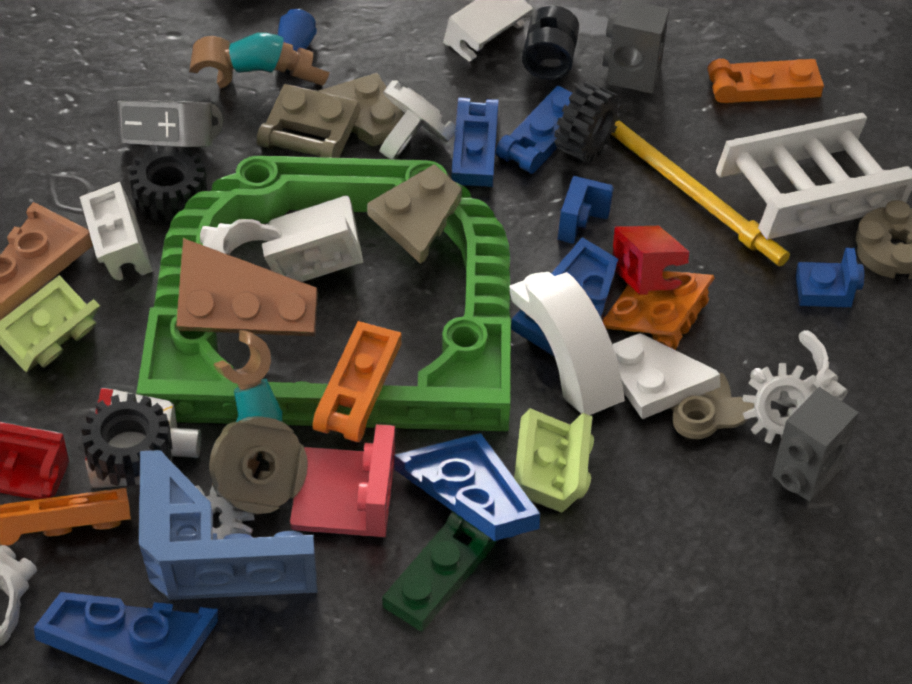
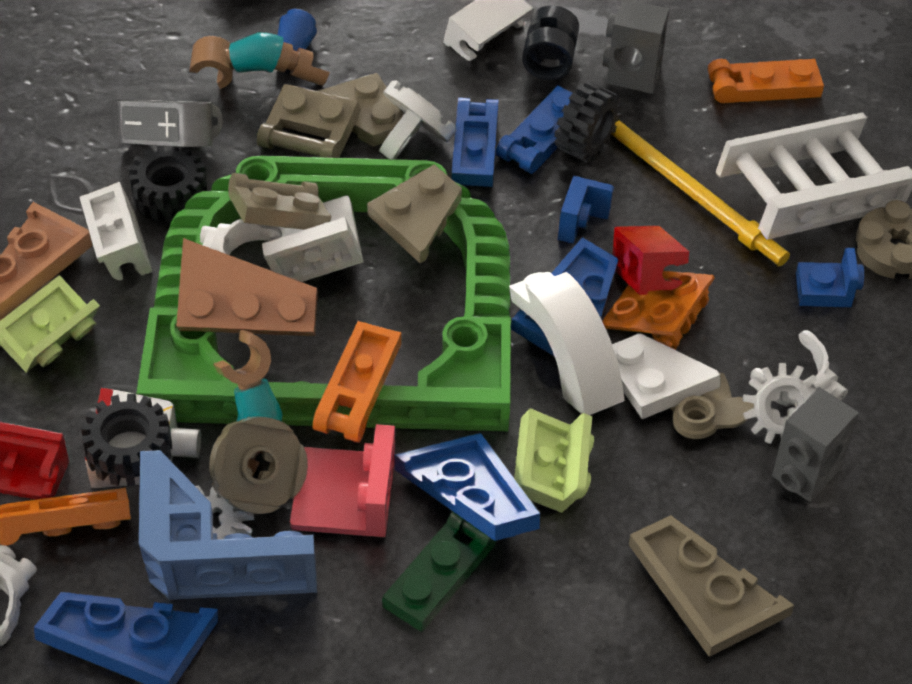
(277, 203): none -> dark tan plate
(705, 590): none -> dark tan wing

